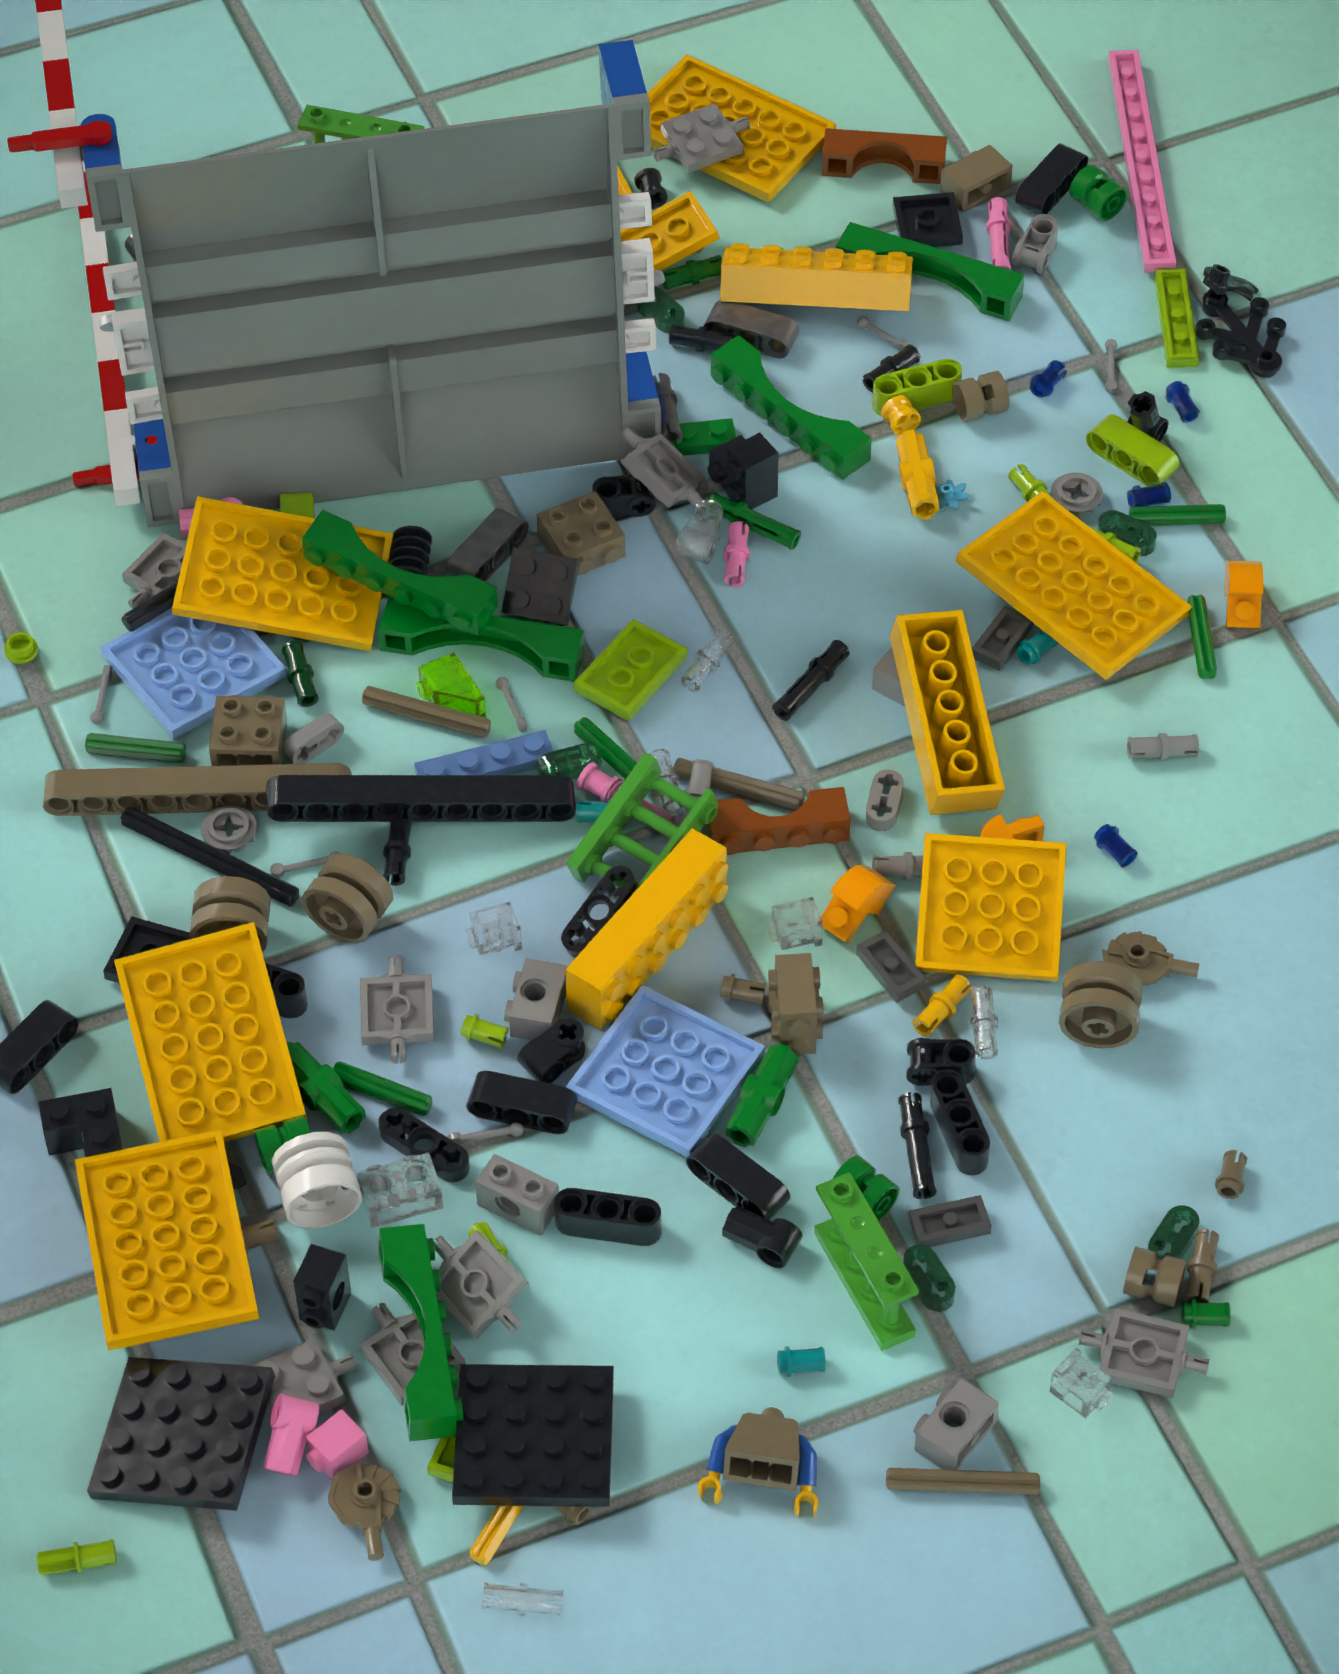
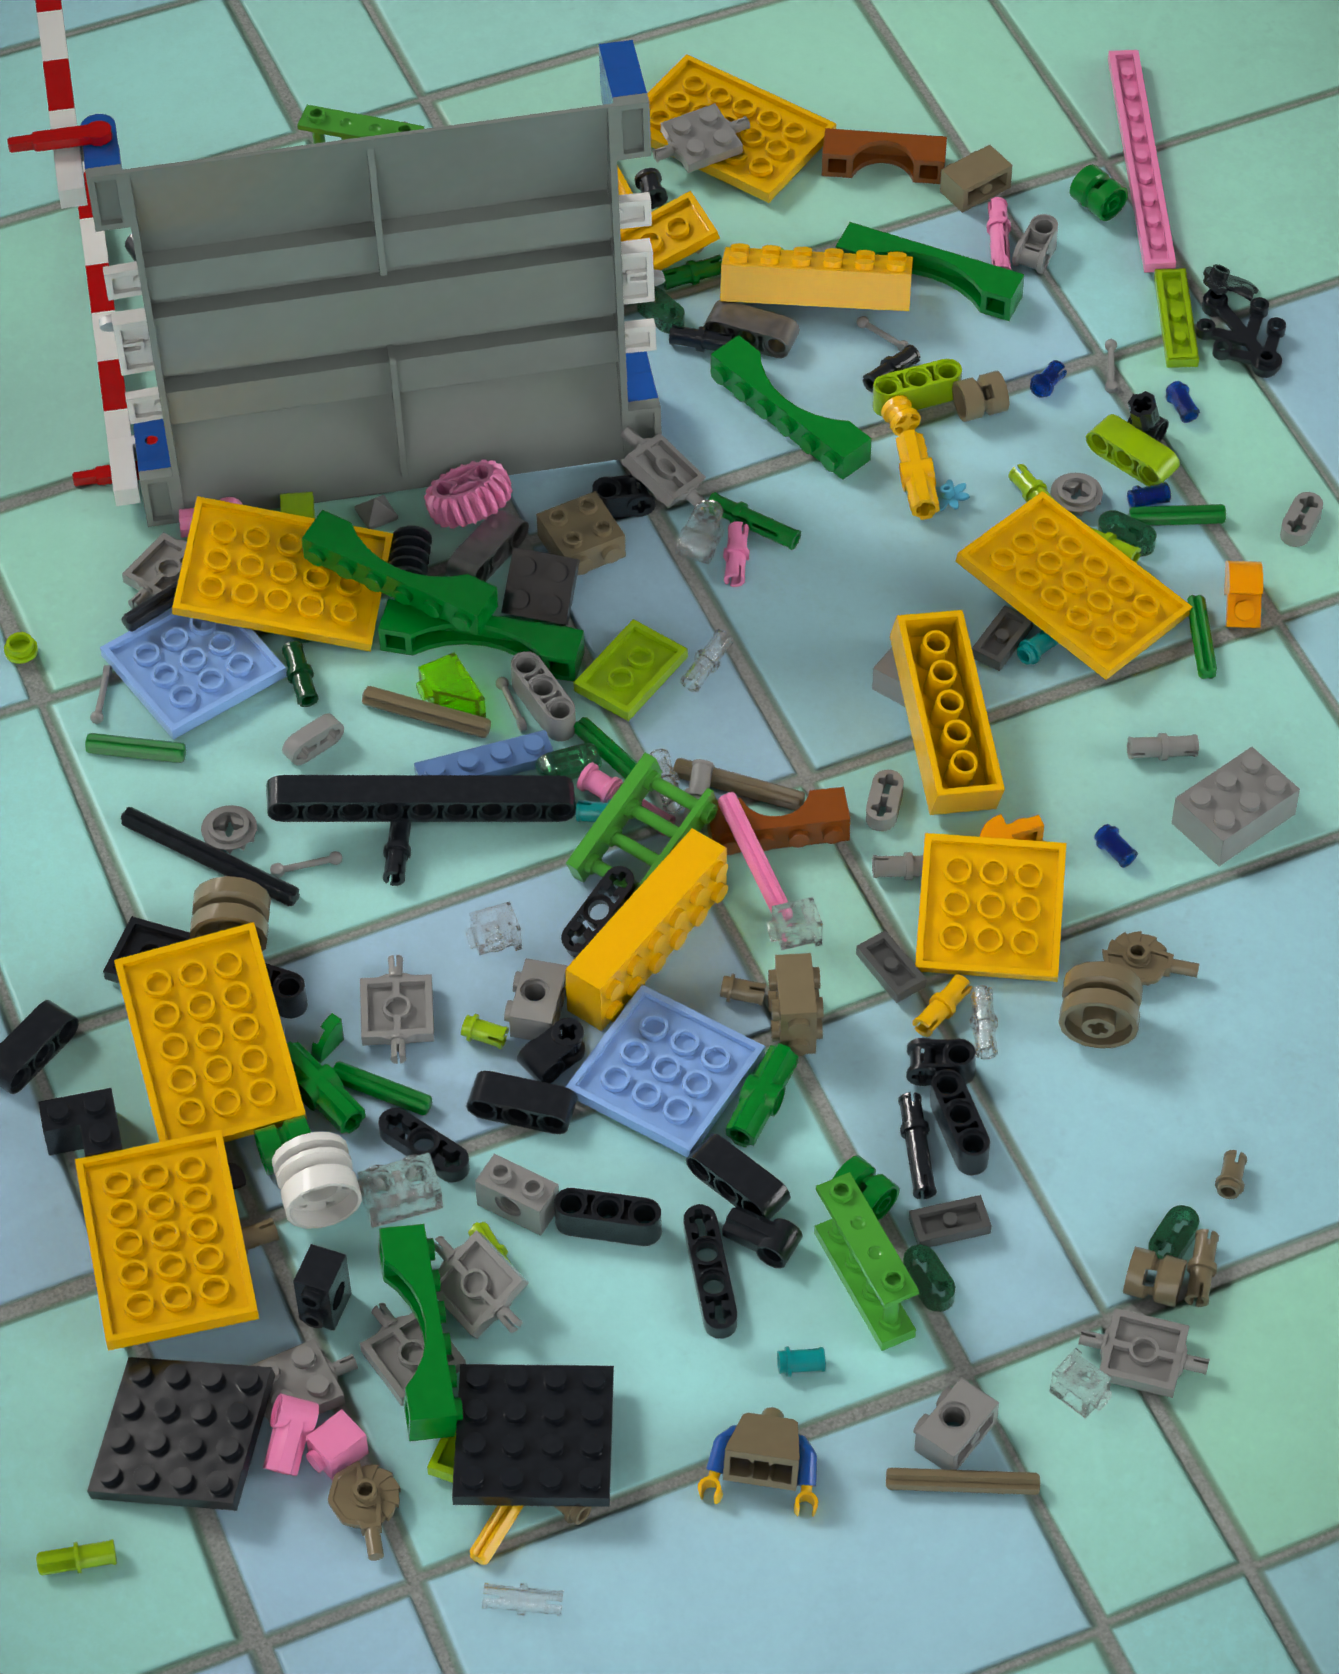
(168, 788): dark tan beam -> none
(248, 730): dark tan brick -> none
(330, 1038): none -> green tile
(347, 898): dark tan wheel -> none
(376, 512): none -> light grey slope
(468, 494): none -> bright pink gear
(515, 1130): light grey hinge -> none
(543, 696): none -> light grey beam
(668, 401): flat silver pin -> none
(704, 436): green plate -> none
(712, 1270): none -> black beam
(746, 469): black brick -> none
(751, 850): none -> bright pink axle
(819, 670): black pin -> none
(855, 895): light orange brick -> none
(928, 219): black plate -> none
(1050, 179): black beam -> none
(1205, 1313): green pin -> none
(1235, 806): none -> light grey brick
(1307, 521): none -> light grey beam

